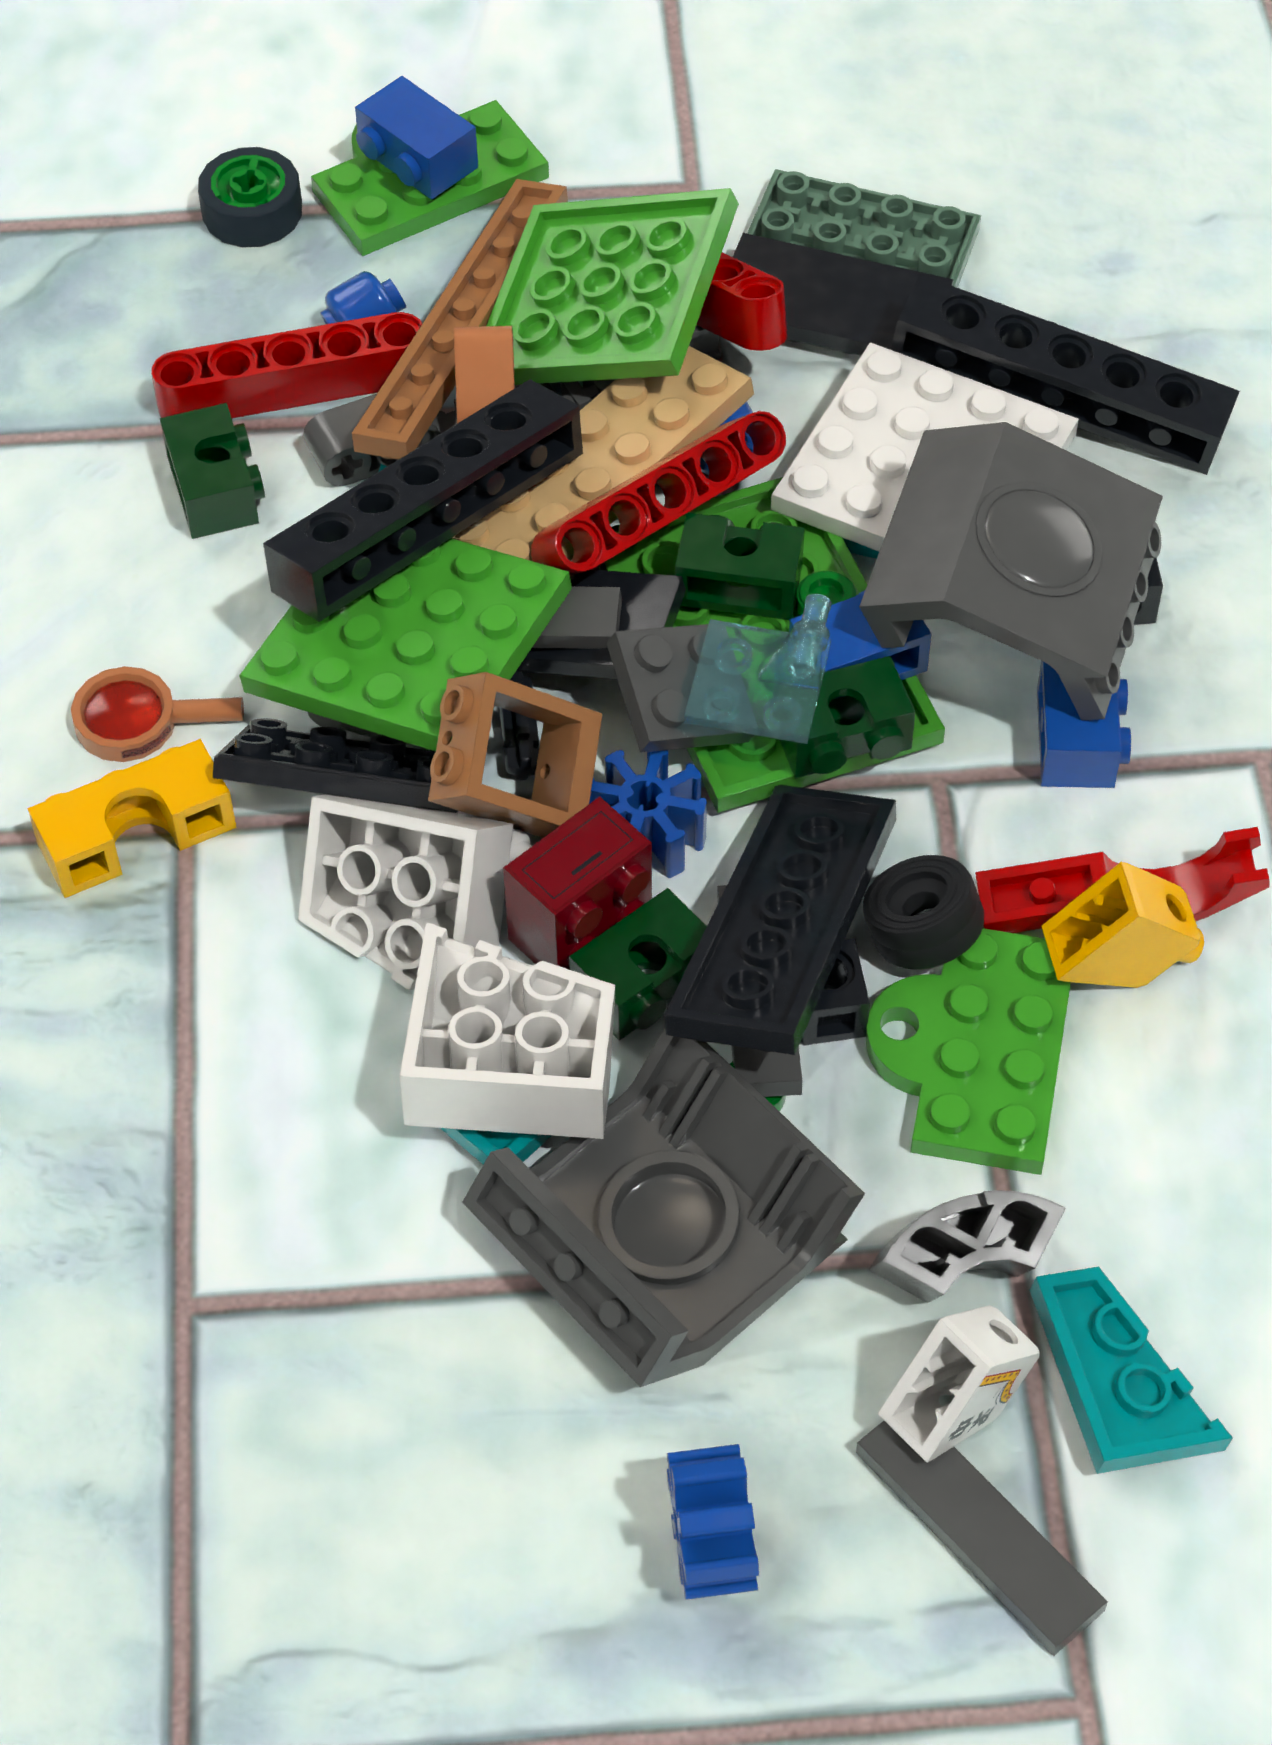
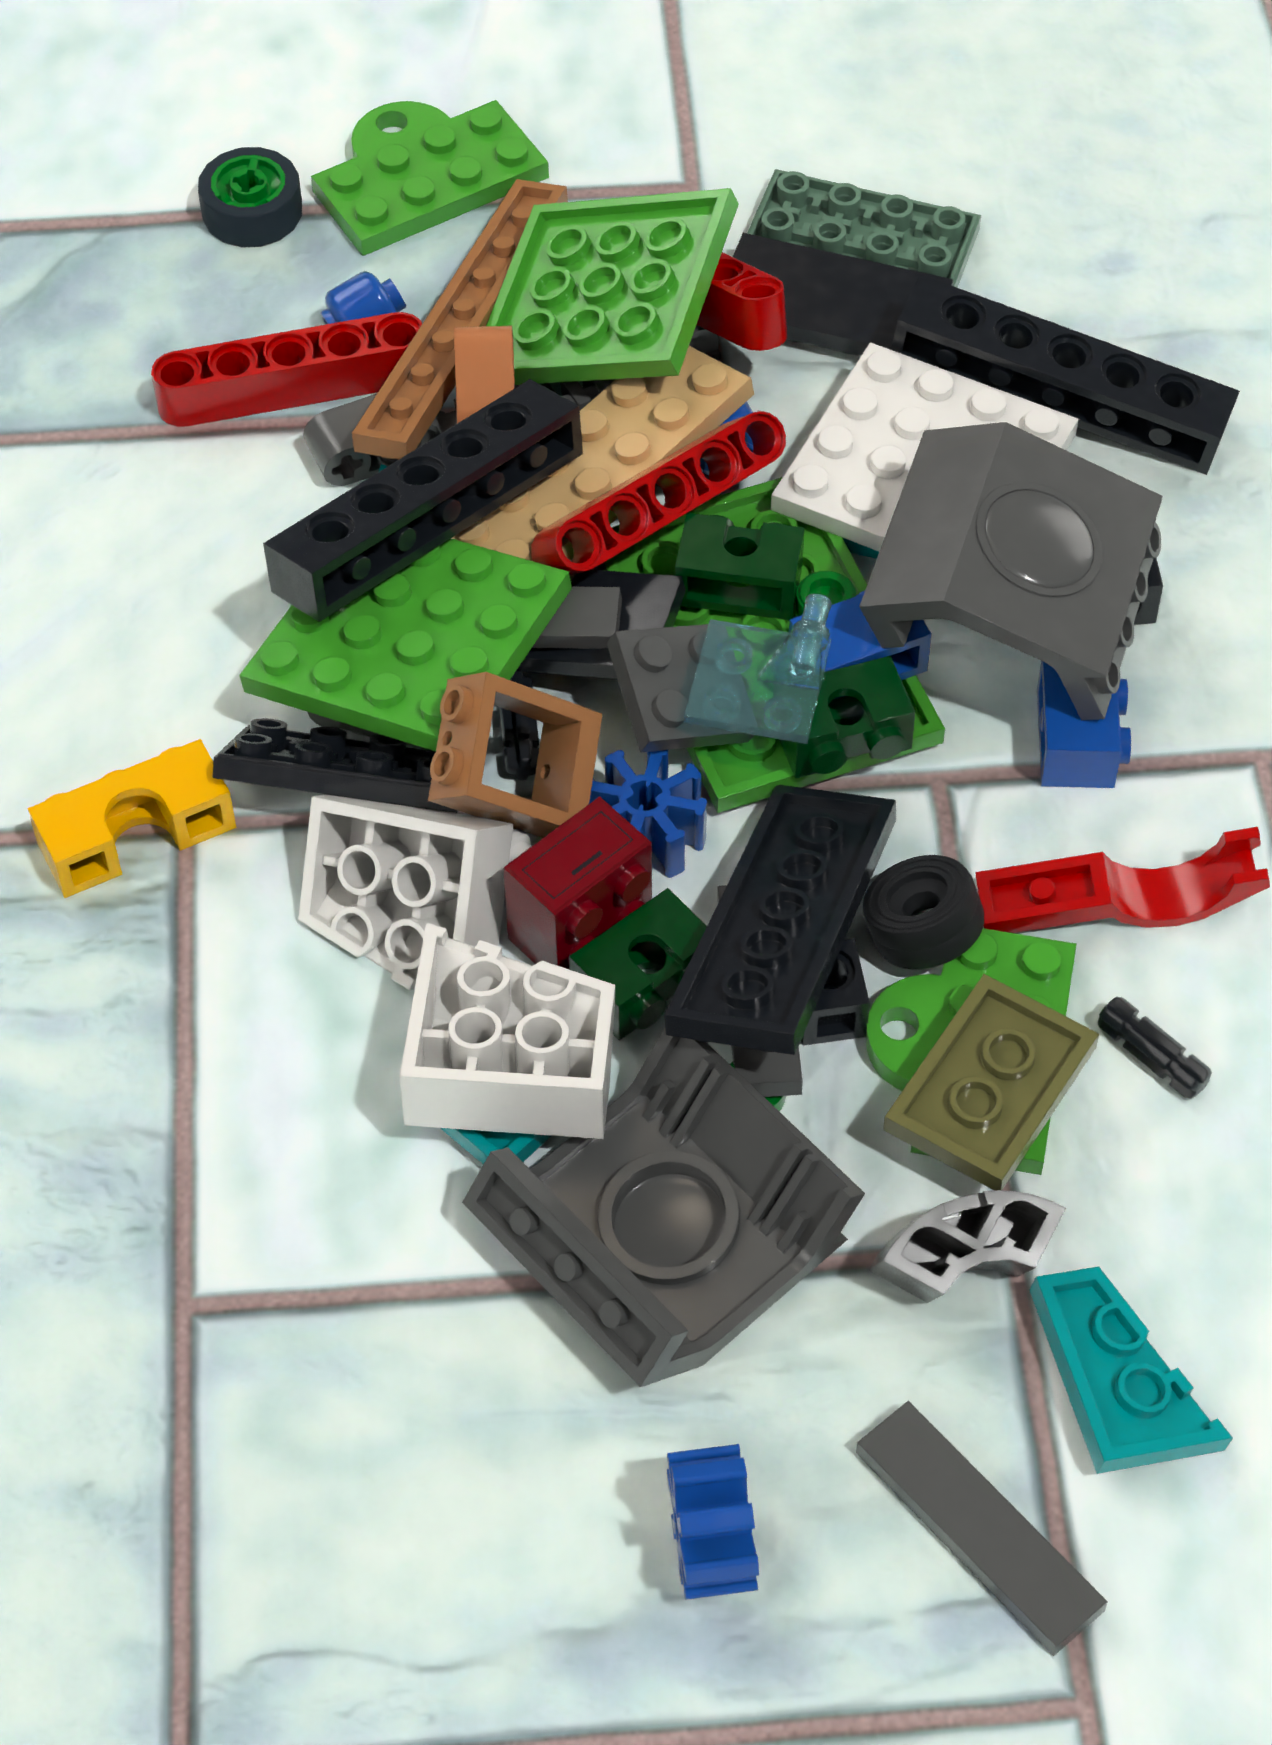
(132, 713): piece -> none
(211, 470): dark green brick -> none
(416, 137): blue brick -> none
(969, 1356): white torso -> none
(991, 1082): none -> olive plate
(1123, 930): yellow torso -> none
(1154, 1047): none -> black axle

